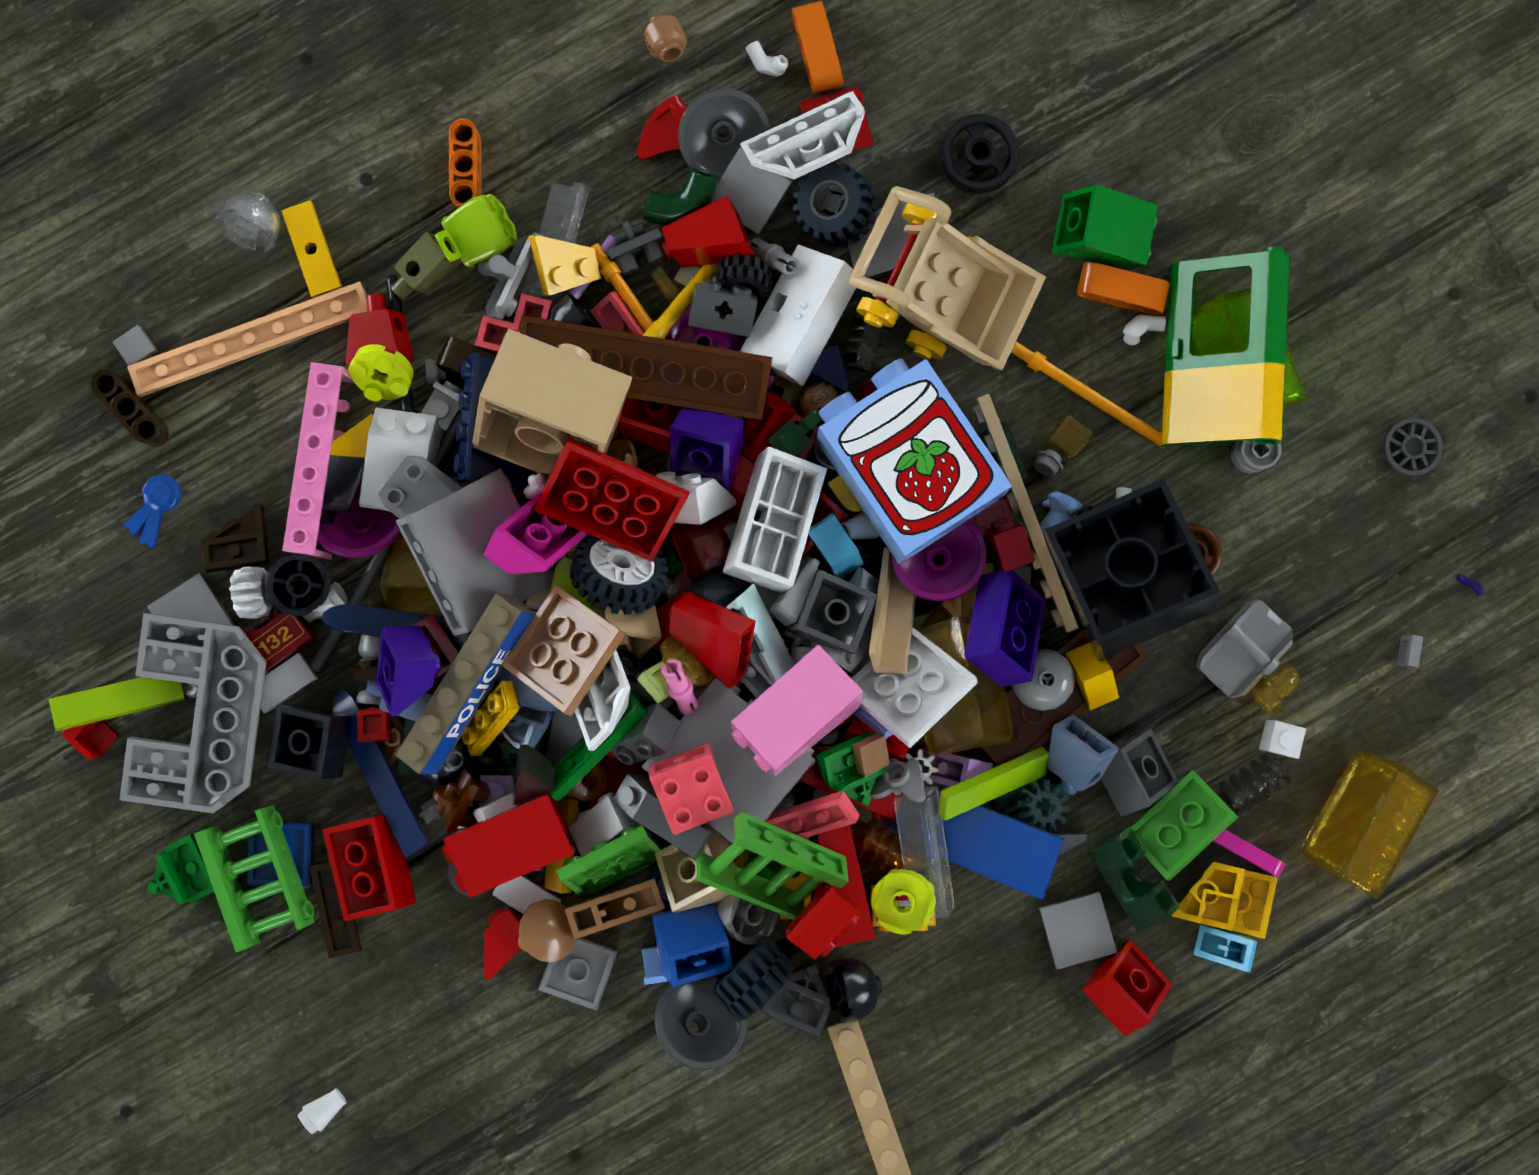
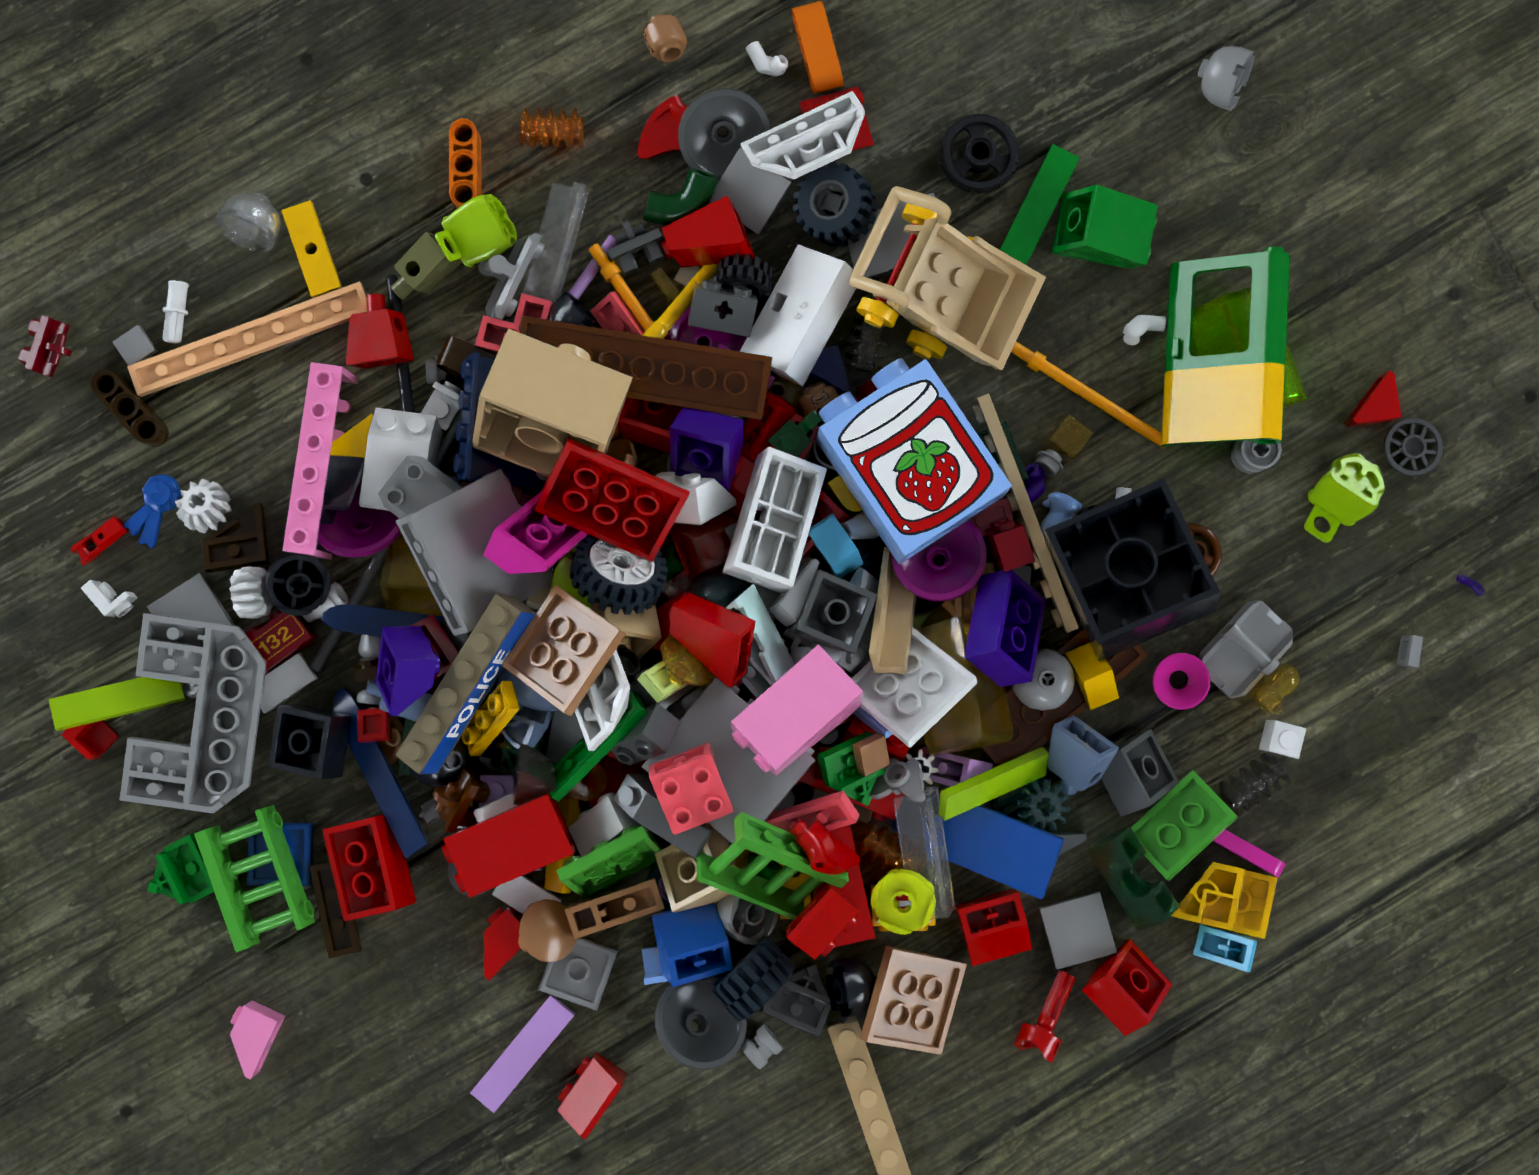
(47, 346): none -> dark red hips
(102, 537): none -> red bar
(103, 598): none -> white bracket
(175, 311): none -> white axle
(203, 506): none -> white gear
(254, 1034): none -> bright pink slope
(321, 1111): white cone -> none
(379, 386): neon yellow plate -> none
(522, 1053): none -> lavender tile
(535, 485): white arm -> none
(552, 128): none -> clear orange piece
(563, 264): yellow wing -> none
(591, 1093): none -> slope
(679, 686): bright pink pin -> none
(762, 1046): none -> light grey wheel
(775, 256): light grey pin -> none
(824, 850): none -> red arm
(913, 1000): none -> medium nougat plate
(994, 926): none -> red slope
(1036, 481): none -> dark purple arm
(1039, 204): none -> green tile
(1041, 1035): none -> red piece
(1123, 288): orange beam -> none
(1197, 681): none -> dark pink piece
(1225, 75): none -> light grey cylinder
(1345, 494): none -> lime piece
(1369, 822): clear yellow windscreen -> none
(1378, 404): none -> red slope

